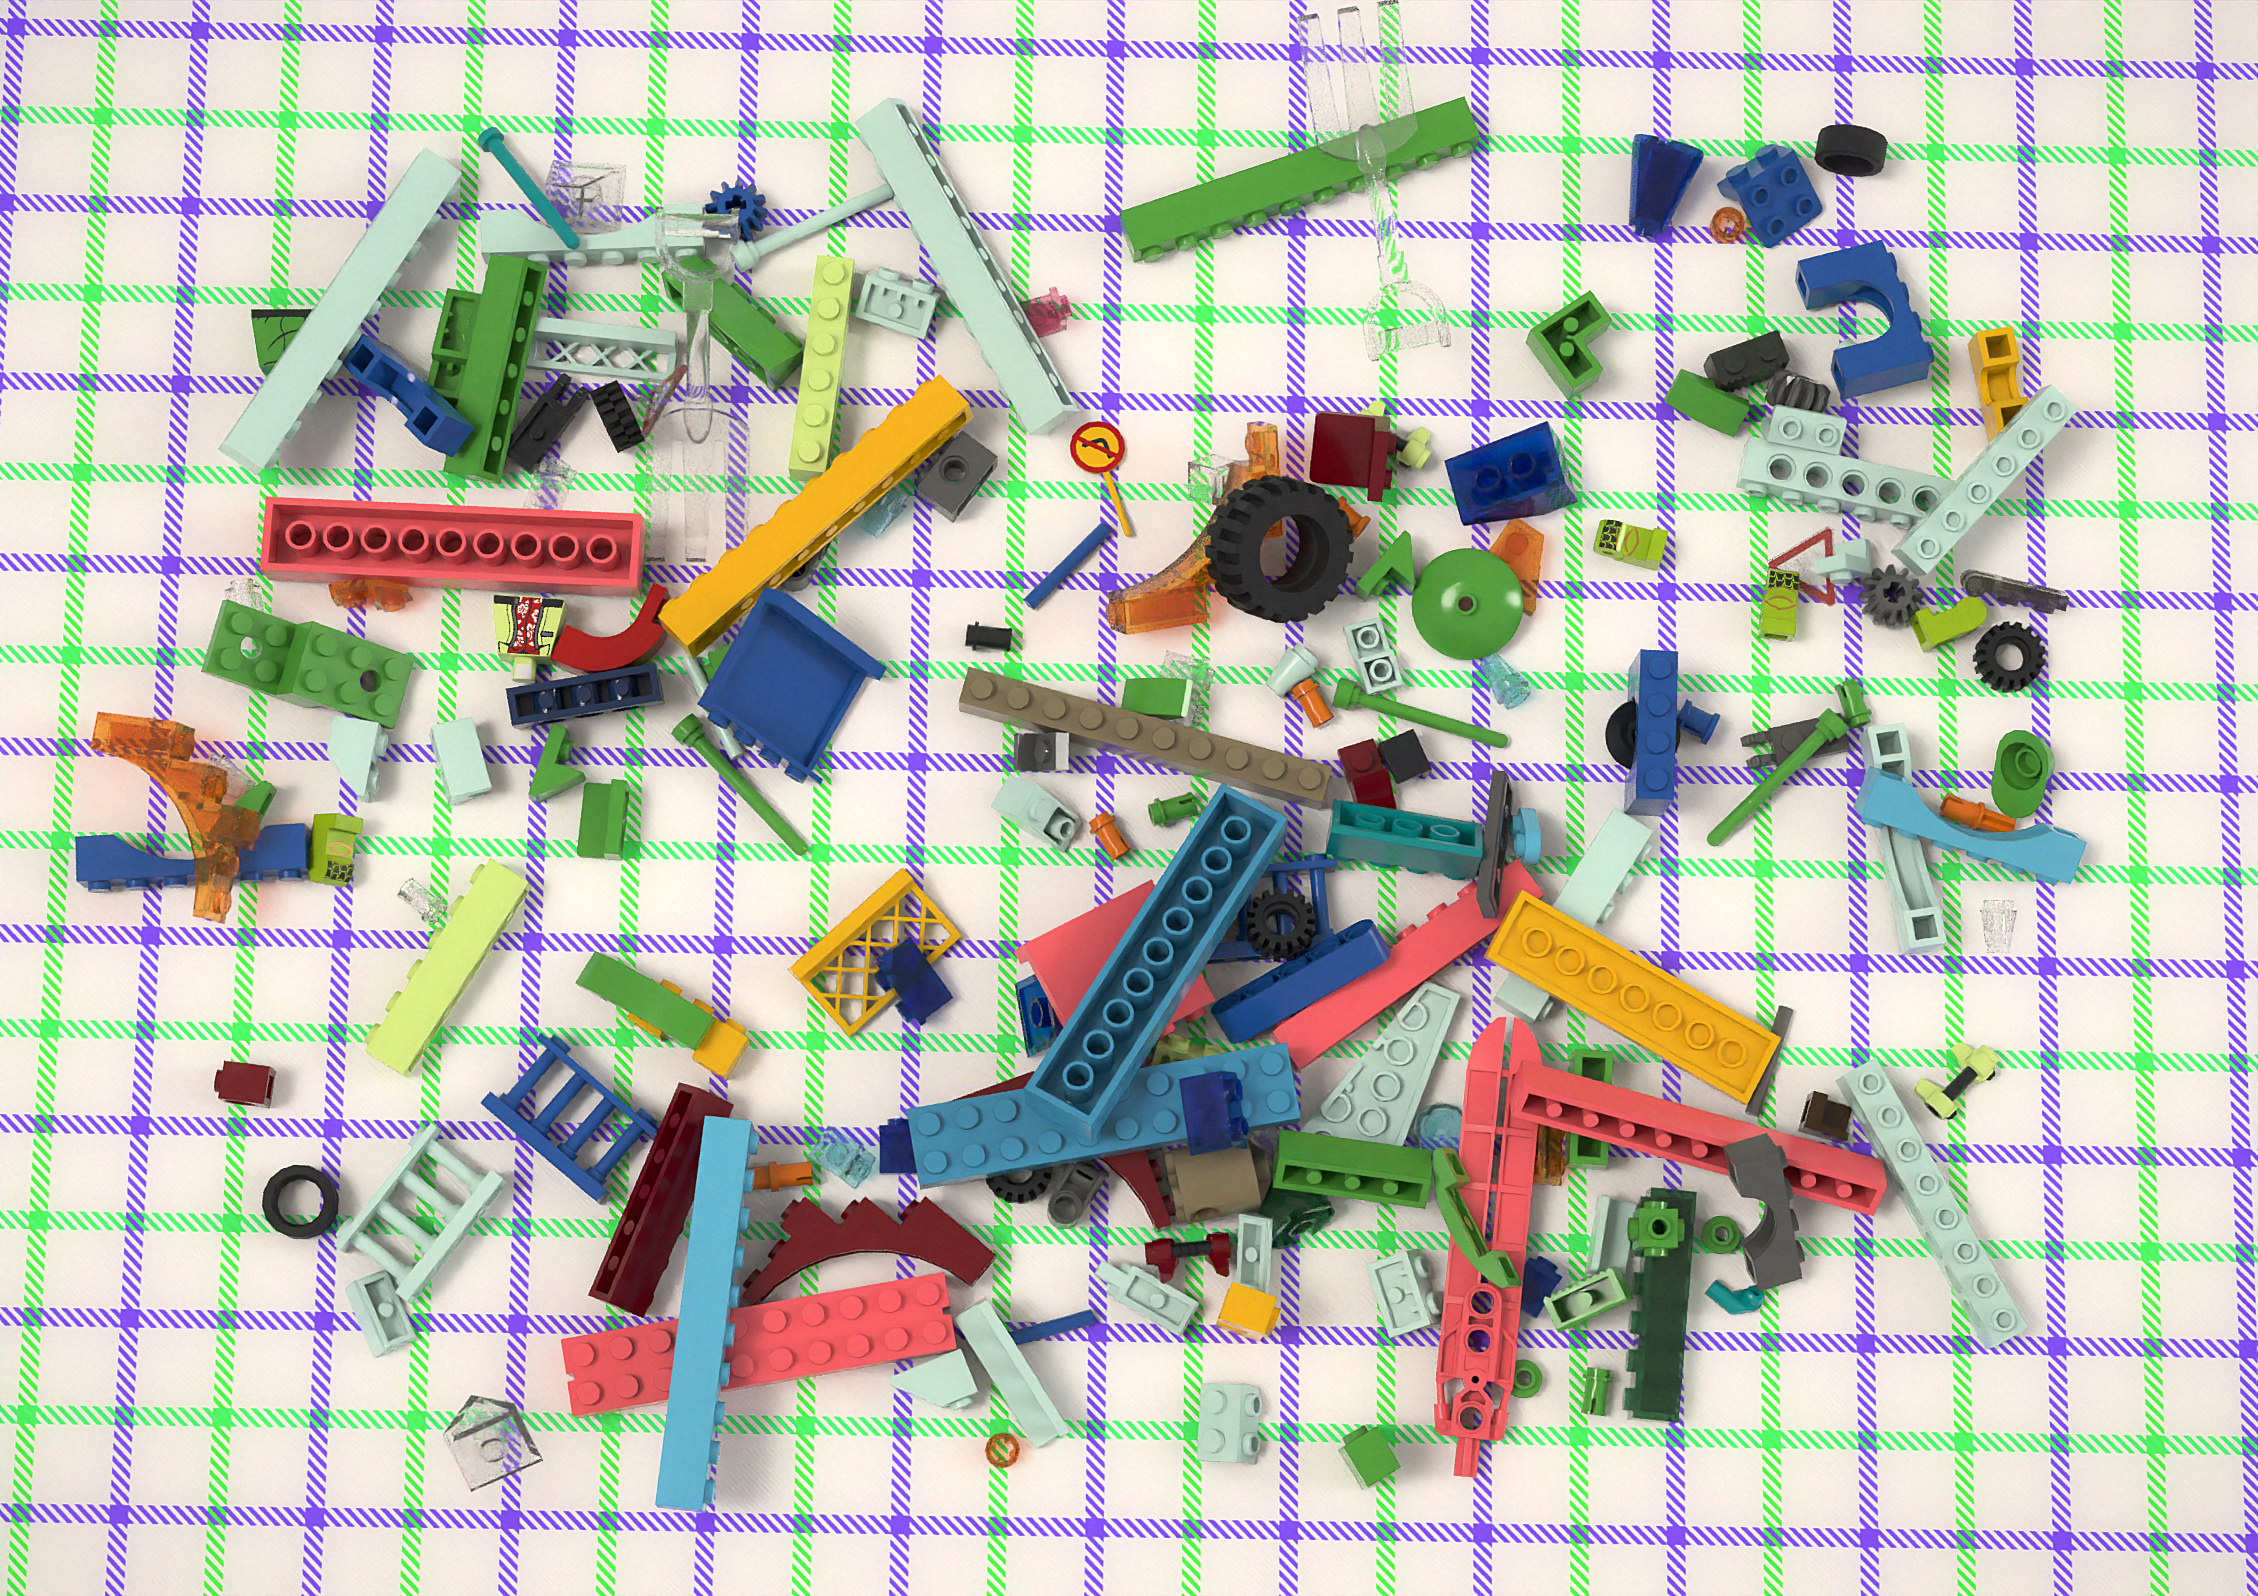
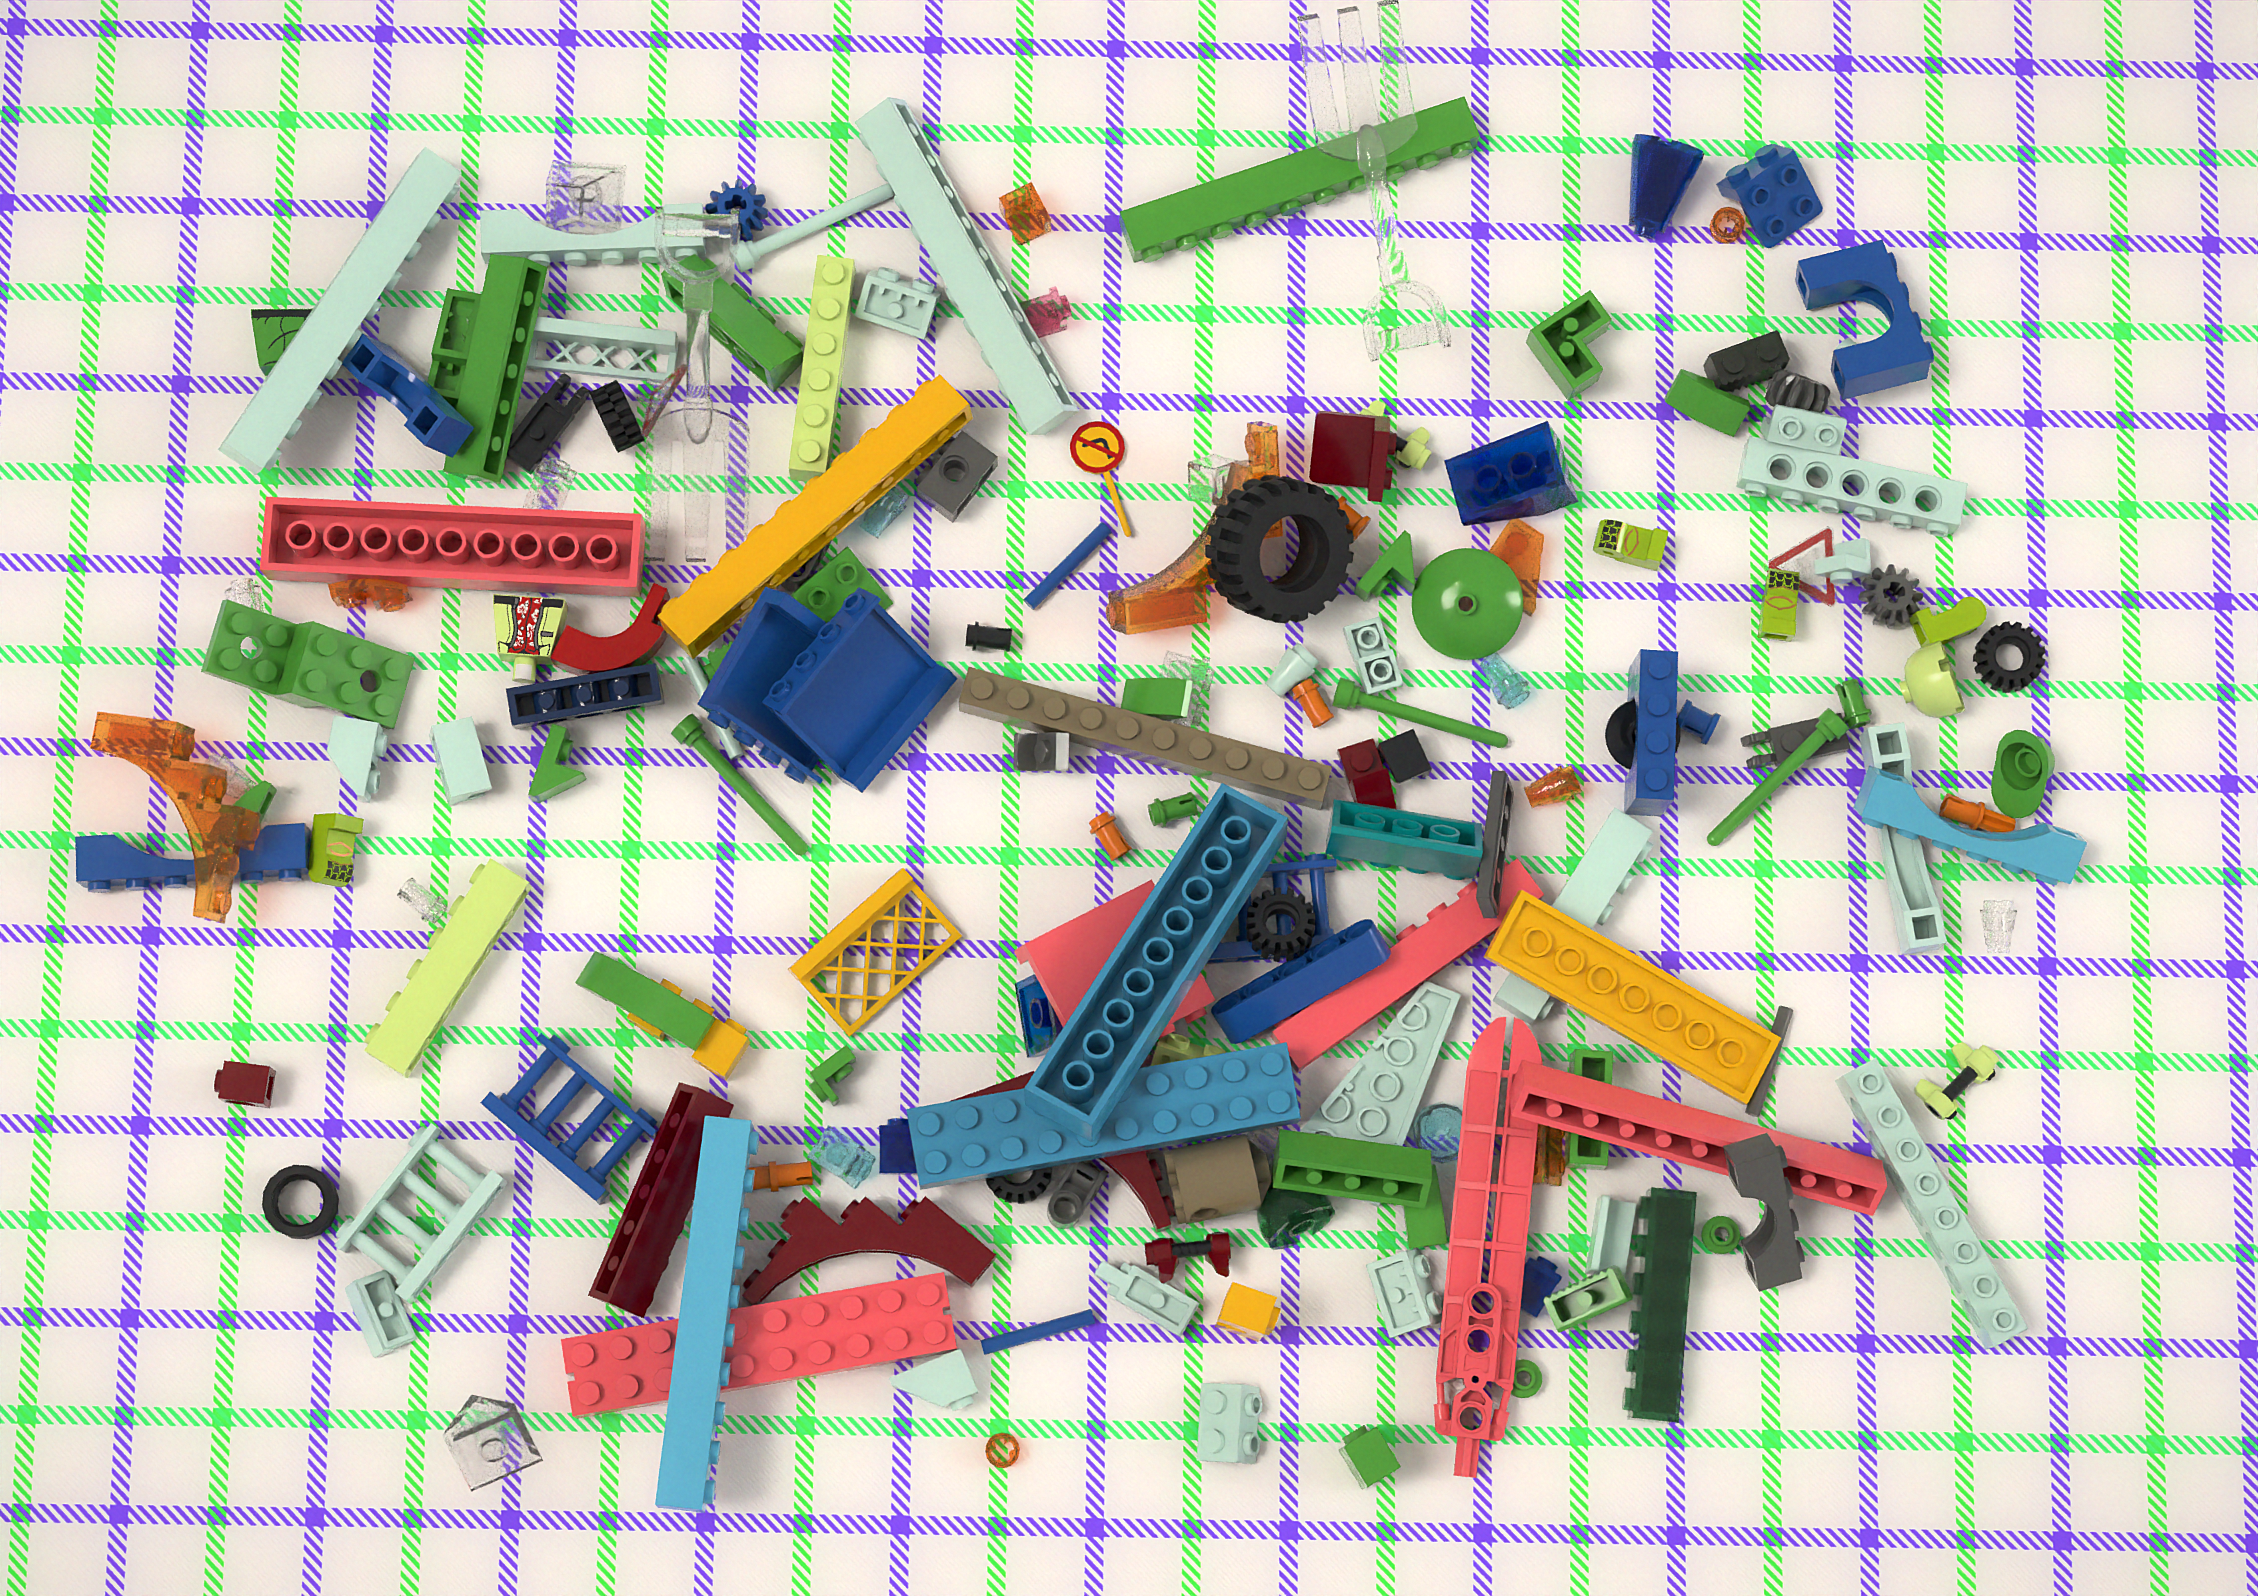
(491, 141): teal bar -> none
(603, 820): bright green panel -> none
(834, 583): none -> bright green hinge
(836, 1068): none -> bright green bracket
(858, 690): none -> blue panel
(911, 980): clear blue bracket -> none
(1011, 1373): light aqua fence -> none
(1025, 214): none -> clear orange panel
(1036, 812): light aqua slope -> none
(1214, 1113): clear blue bracket -> none
(1254, 1251): light aqua slope -> none
(1426, 1225): none -> bright green slope
(1448, 1178): bright green slope -> none
(1526, 835): medium azure plate -> none
(1554, 787): none -> clear orange cone
(1596, 1388): bright green pin -> none
(1641, 1233): bright green brick -> none
(1737, 1301): teal arm -> none
(1825, 1118): dark brown panel -> none
(1851, 150): black tyre -> none
(1931, 682): none -> yellowish green cylinder
(1984, 480): light aqua brick -> none
(1994, 367): yellow arch -> none
(2012, 590): clear smoke plate -> none

